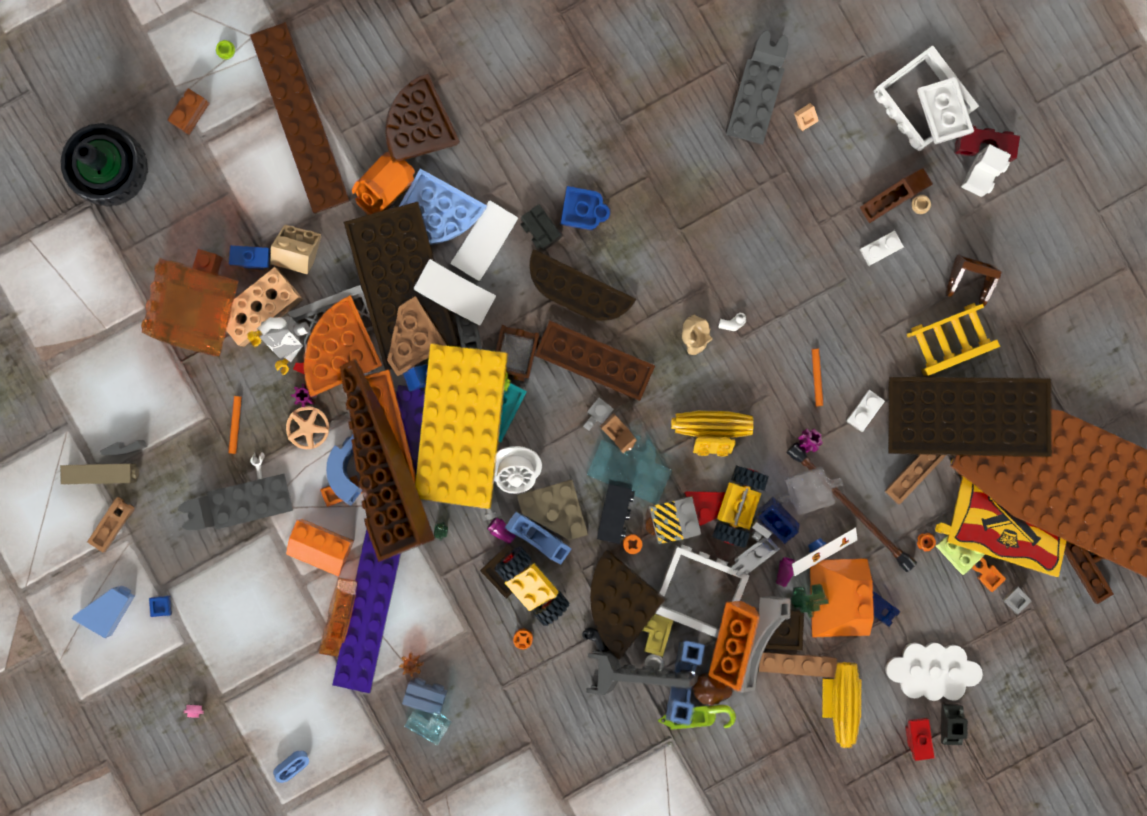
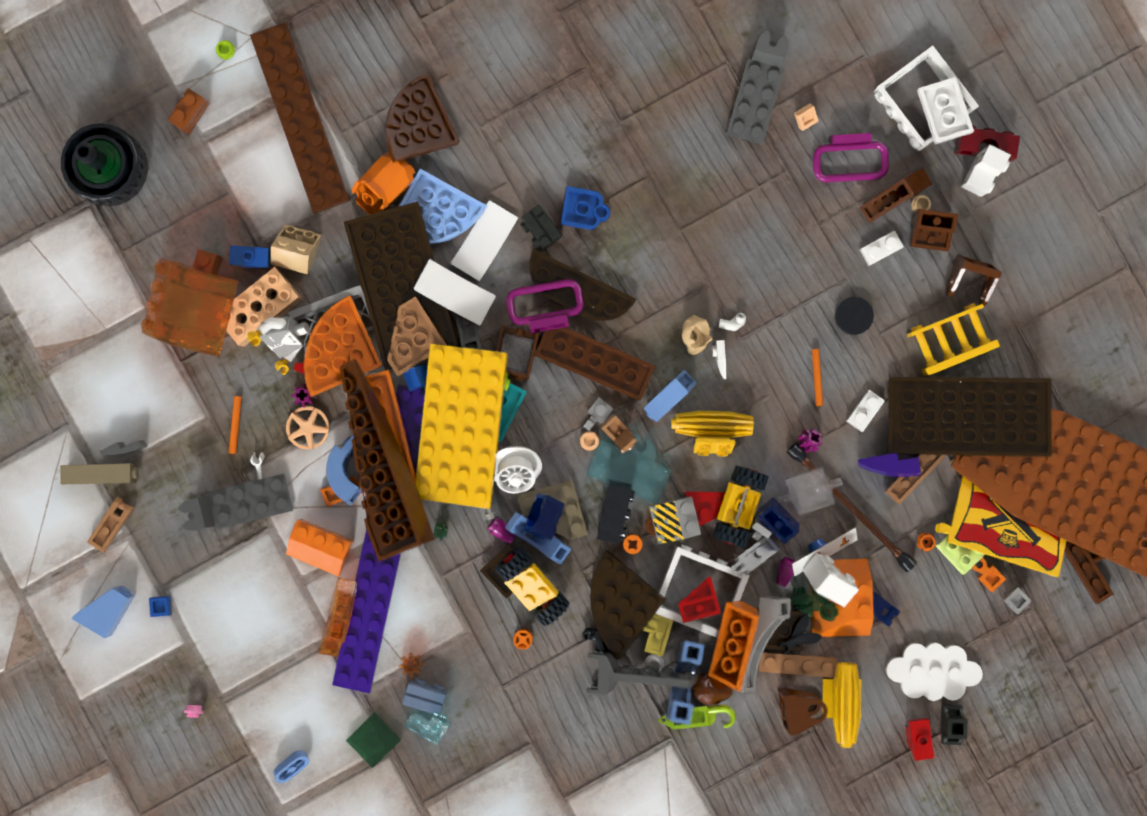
(373, 740): none -> clear green tile
(544, 516): none -> clear blue brick
(549, 320): none -> magenta bar
(589, 440): none -> light nougat tile
(669, 396): none -> medium blue slope
(700, 602): none -> red wing
(718, 351): none -> white plate
(794, 710): none -> reddish brown hose
(798, 636): none -> black piece
(828, 616): none -> clear green plate
(829, 580): none -> white brick
(851, 142): none -> magenta bar
(854, 316): none -> black tile
(891, 466): none -> dark purple slope
(933, 229): none -> reddish brown brick

